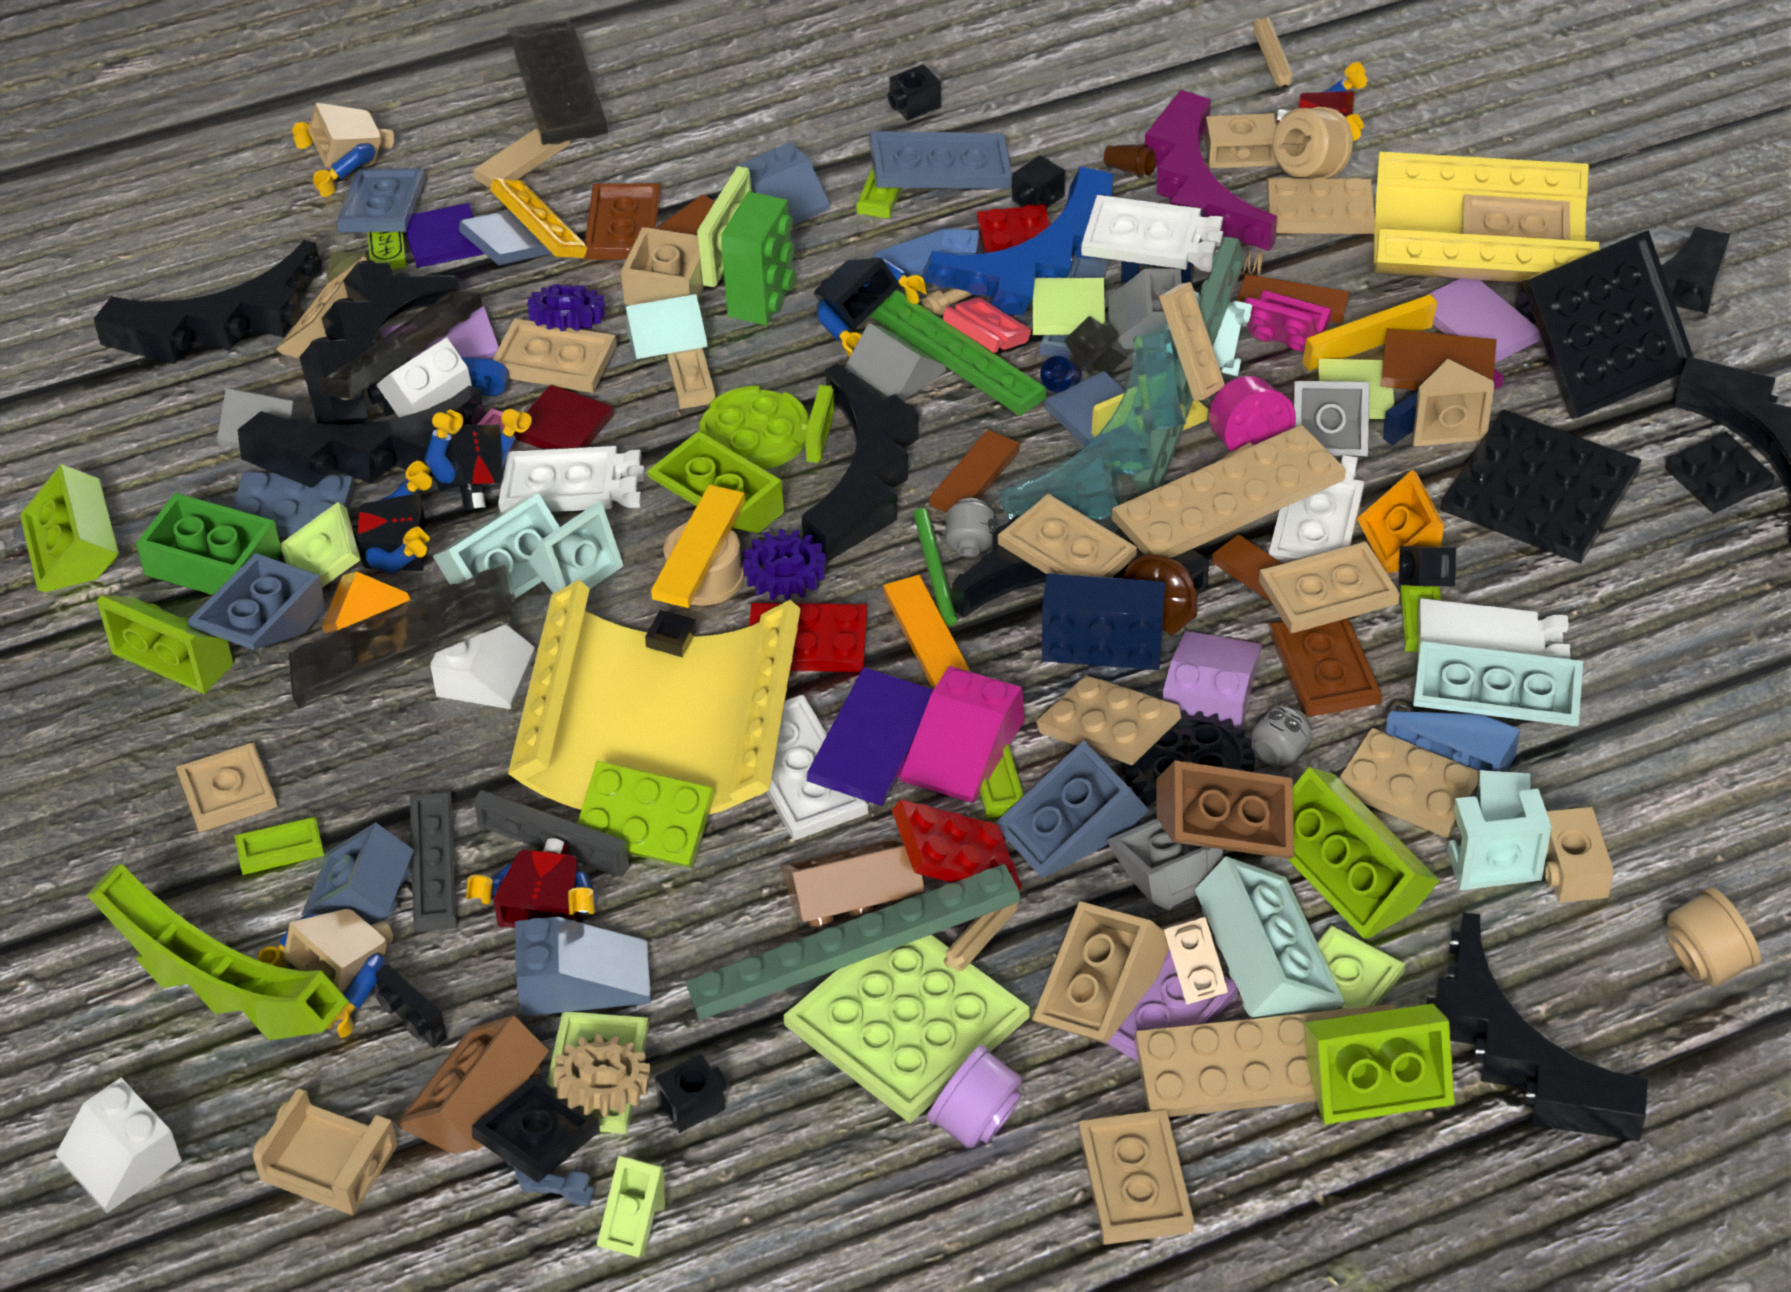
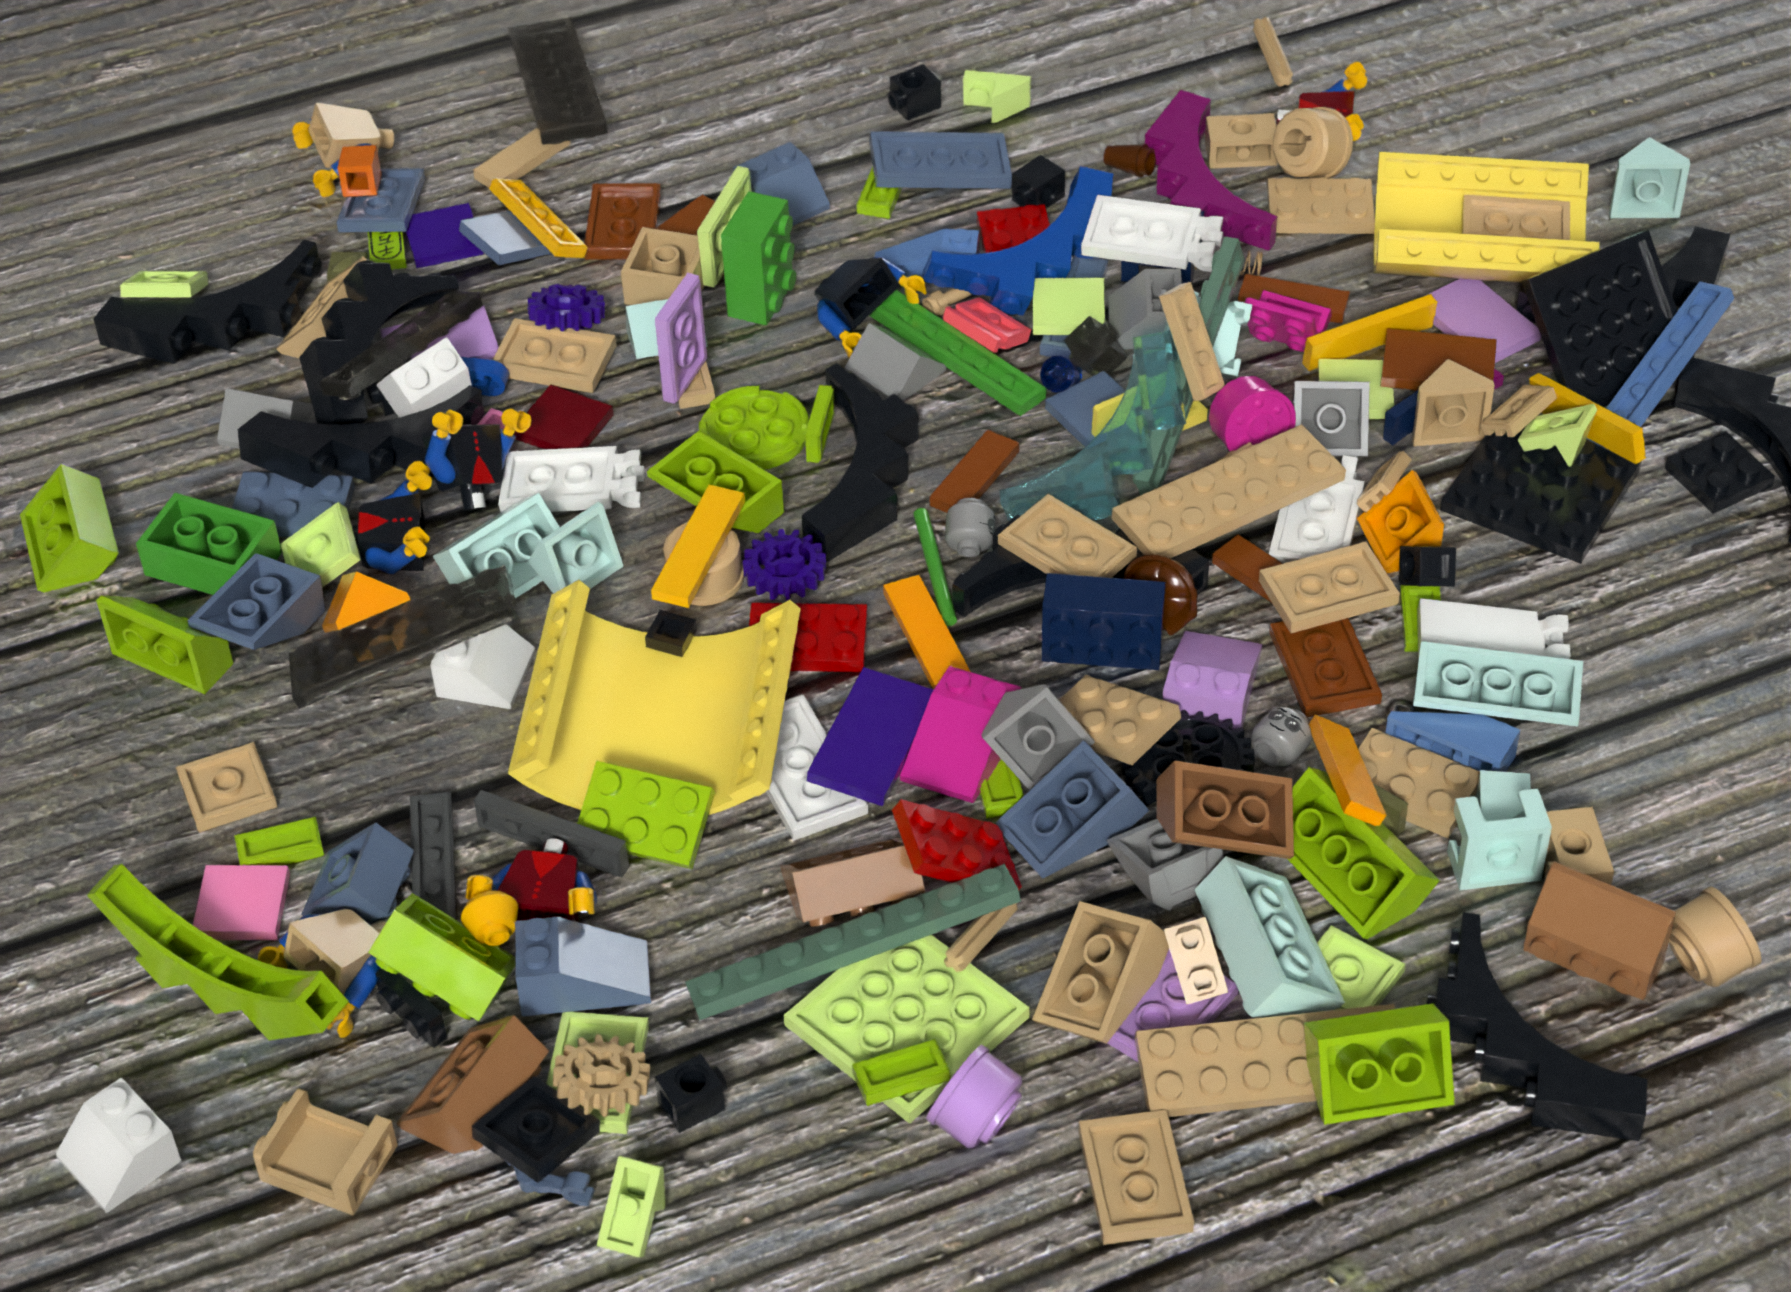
(164, 284): none -> yellowish green tile
(242, 901): none -> bright pink tile
(359, 171): none -> orange brick
(442, 958): none -> lime slope
(490, 917): none -> yellow cone
(681, 338): none -> lavender tile
(901, 1072): none -> lime tile
(1002, 92): none -> yellowish green slope
(1033, 732): none -> light grey slope
(1347, 771): none -> light orange tile
(1383, 480): none -> tan tile
(1395, 810): none -> olive tile
(1519, 410): none -> tan tile
(1563, 428): none -> yellowish green slope
(1599, 931): none -> medium nougat slope
(1607, 427): none -> yellow tile
(1649, 182): none -> light aqua slope
(1671, 352): none -> medium blue plate

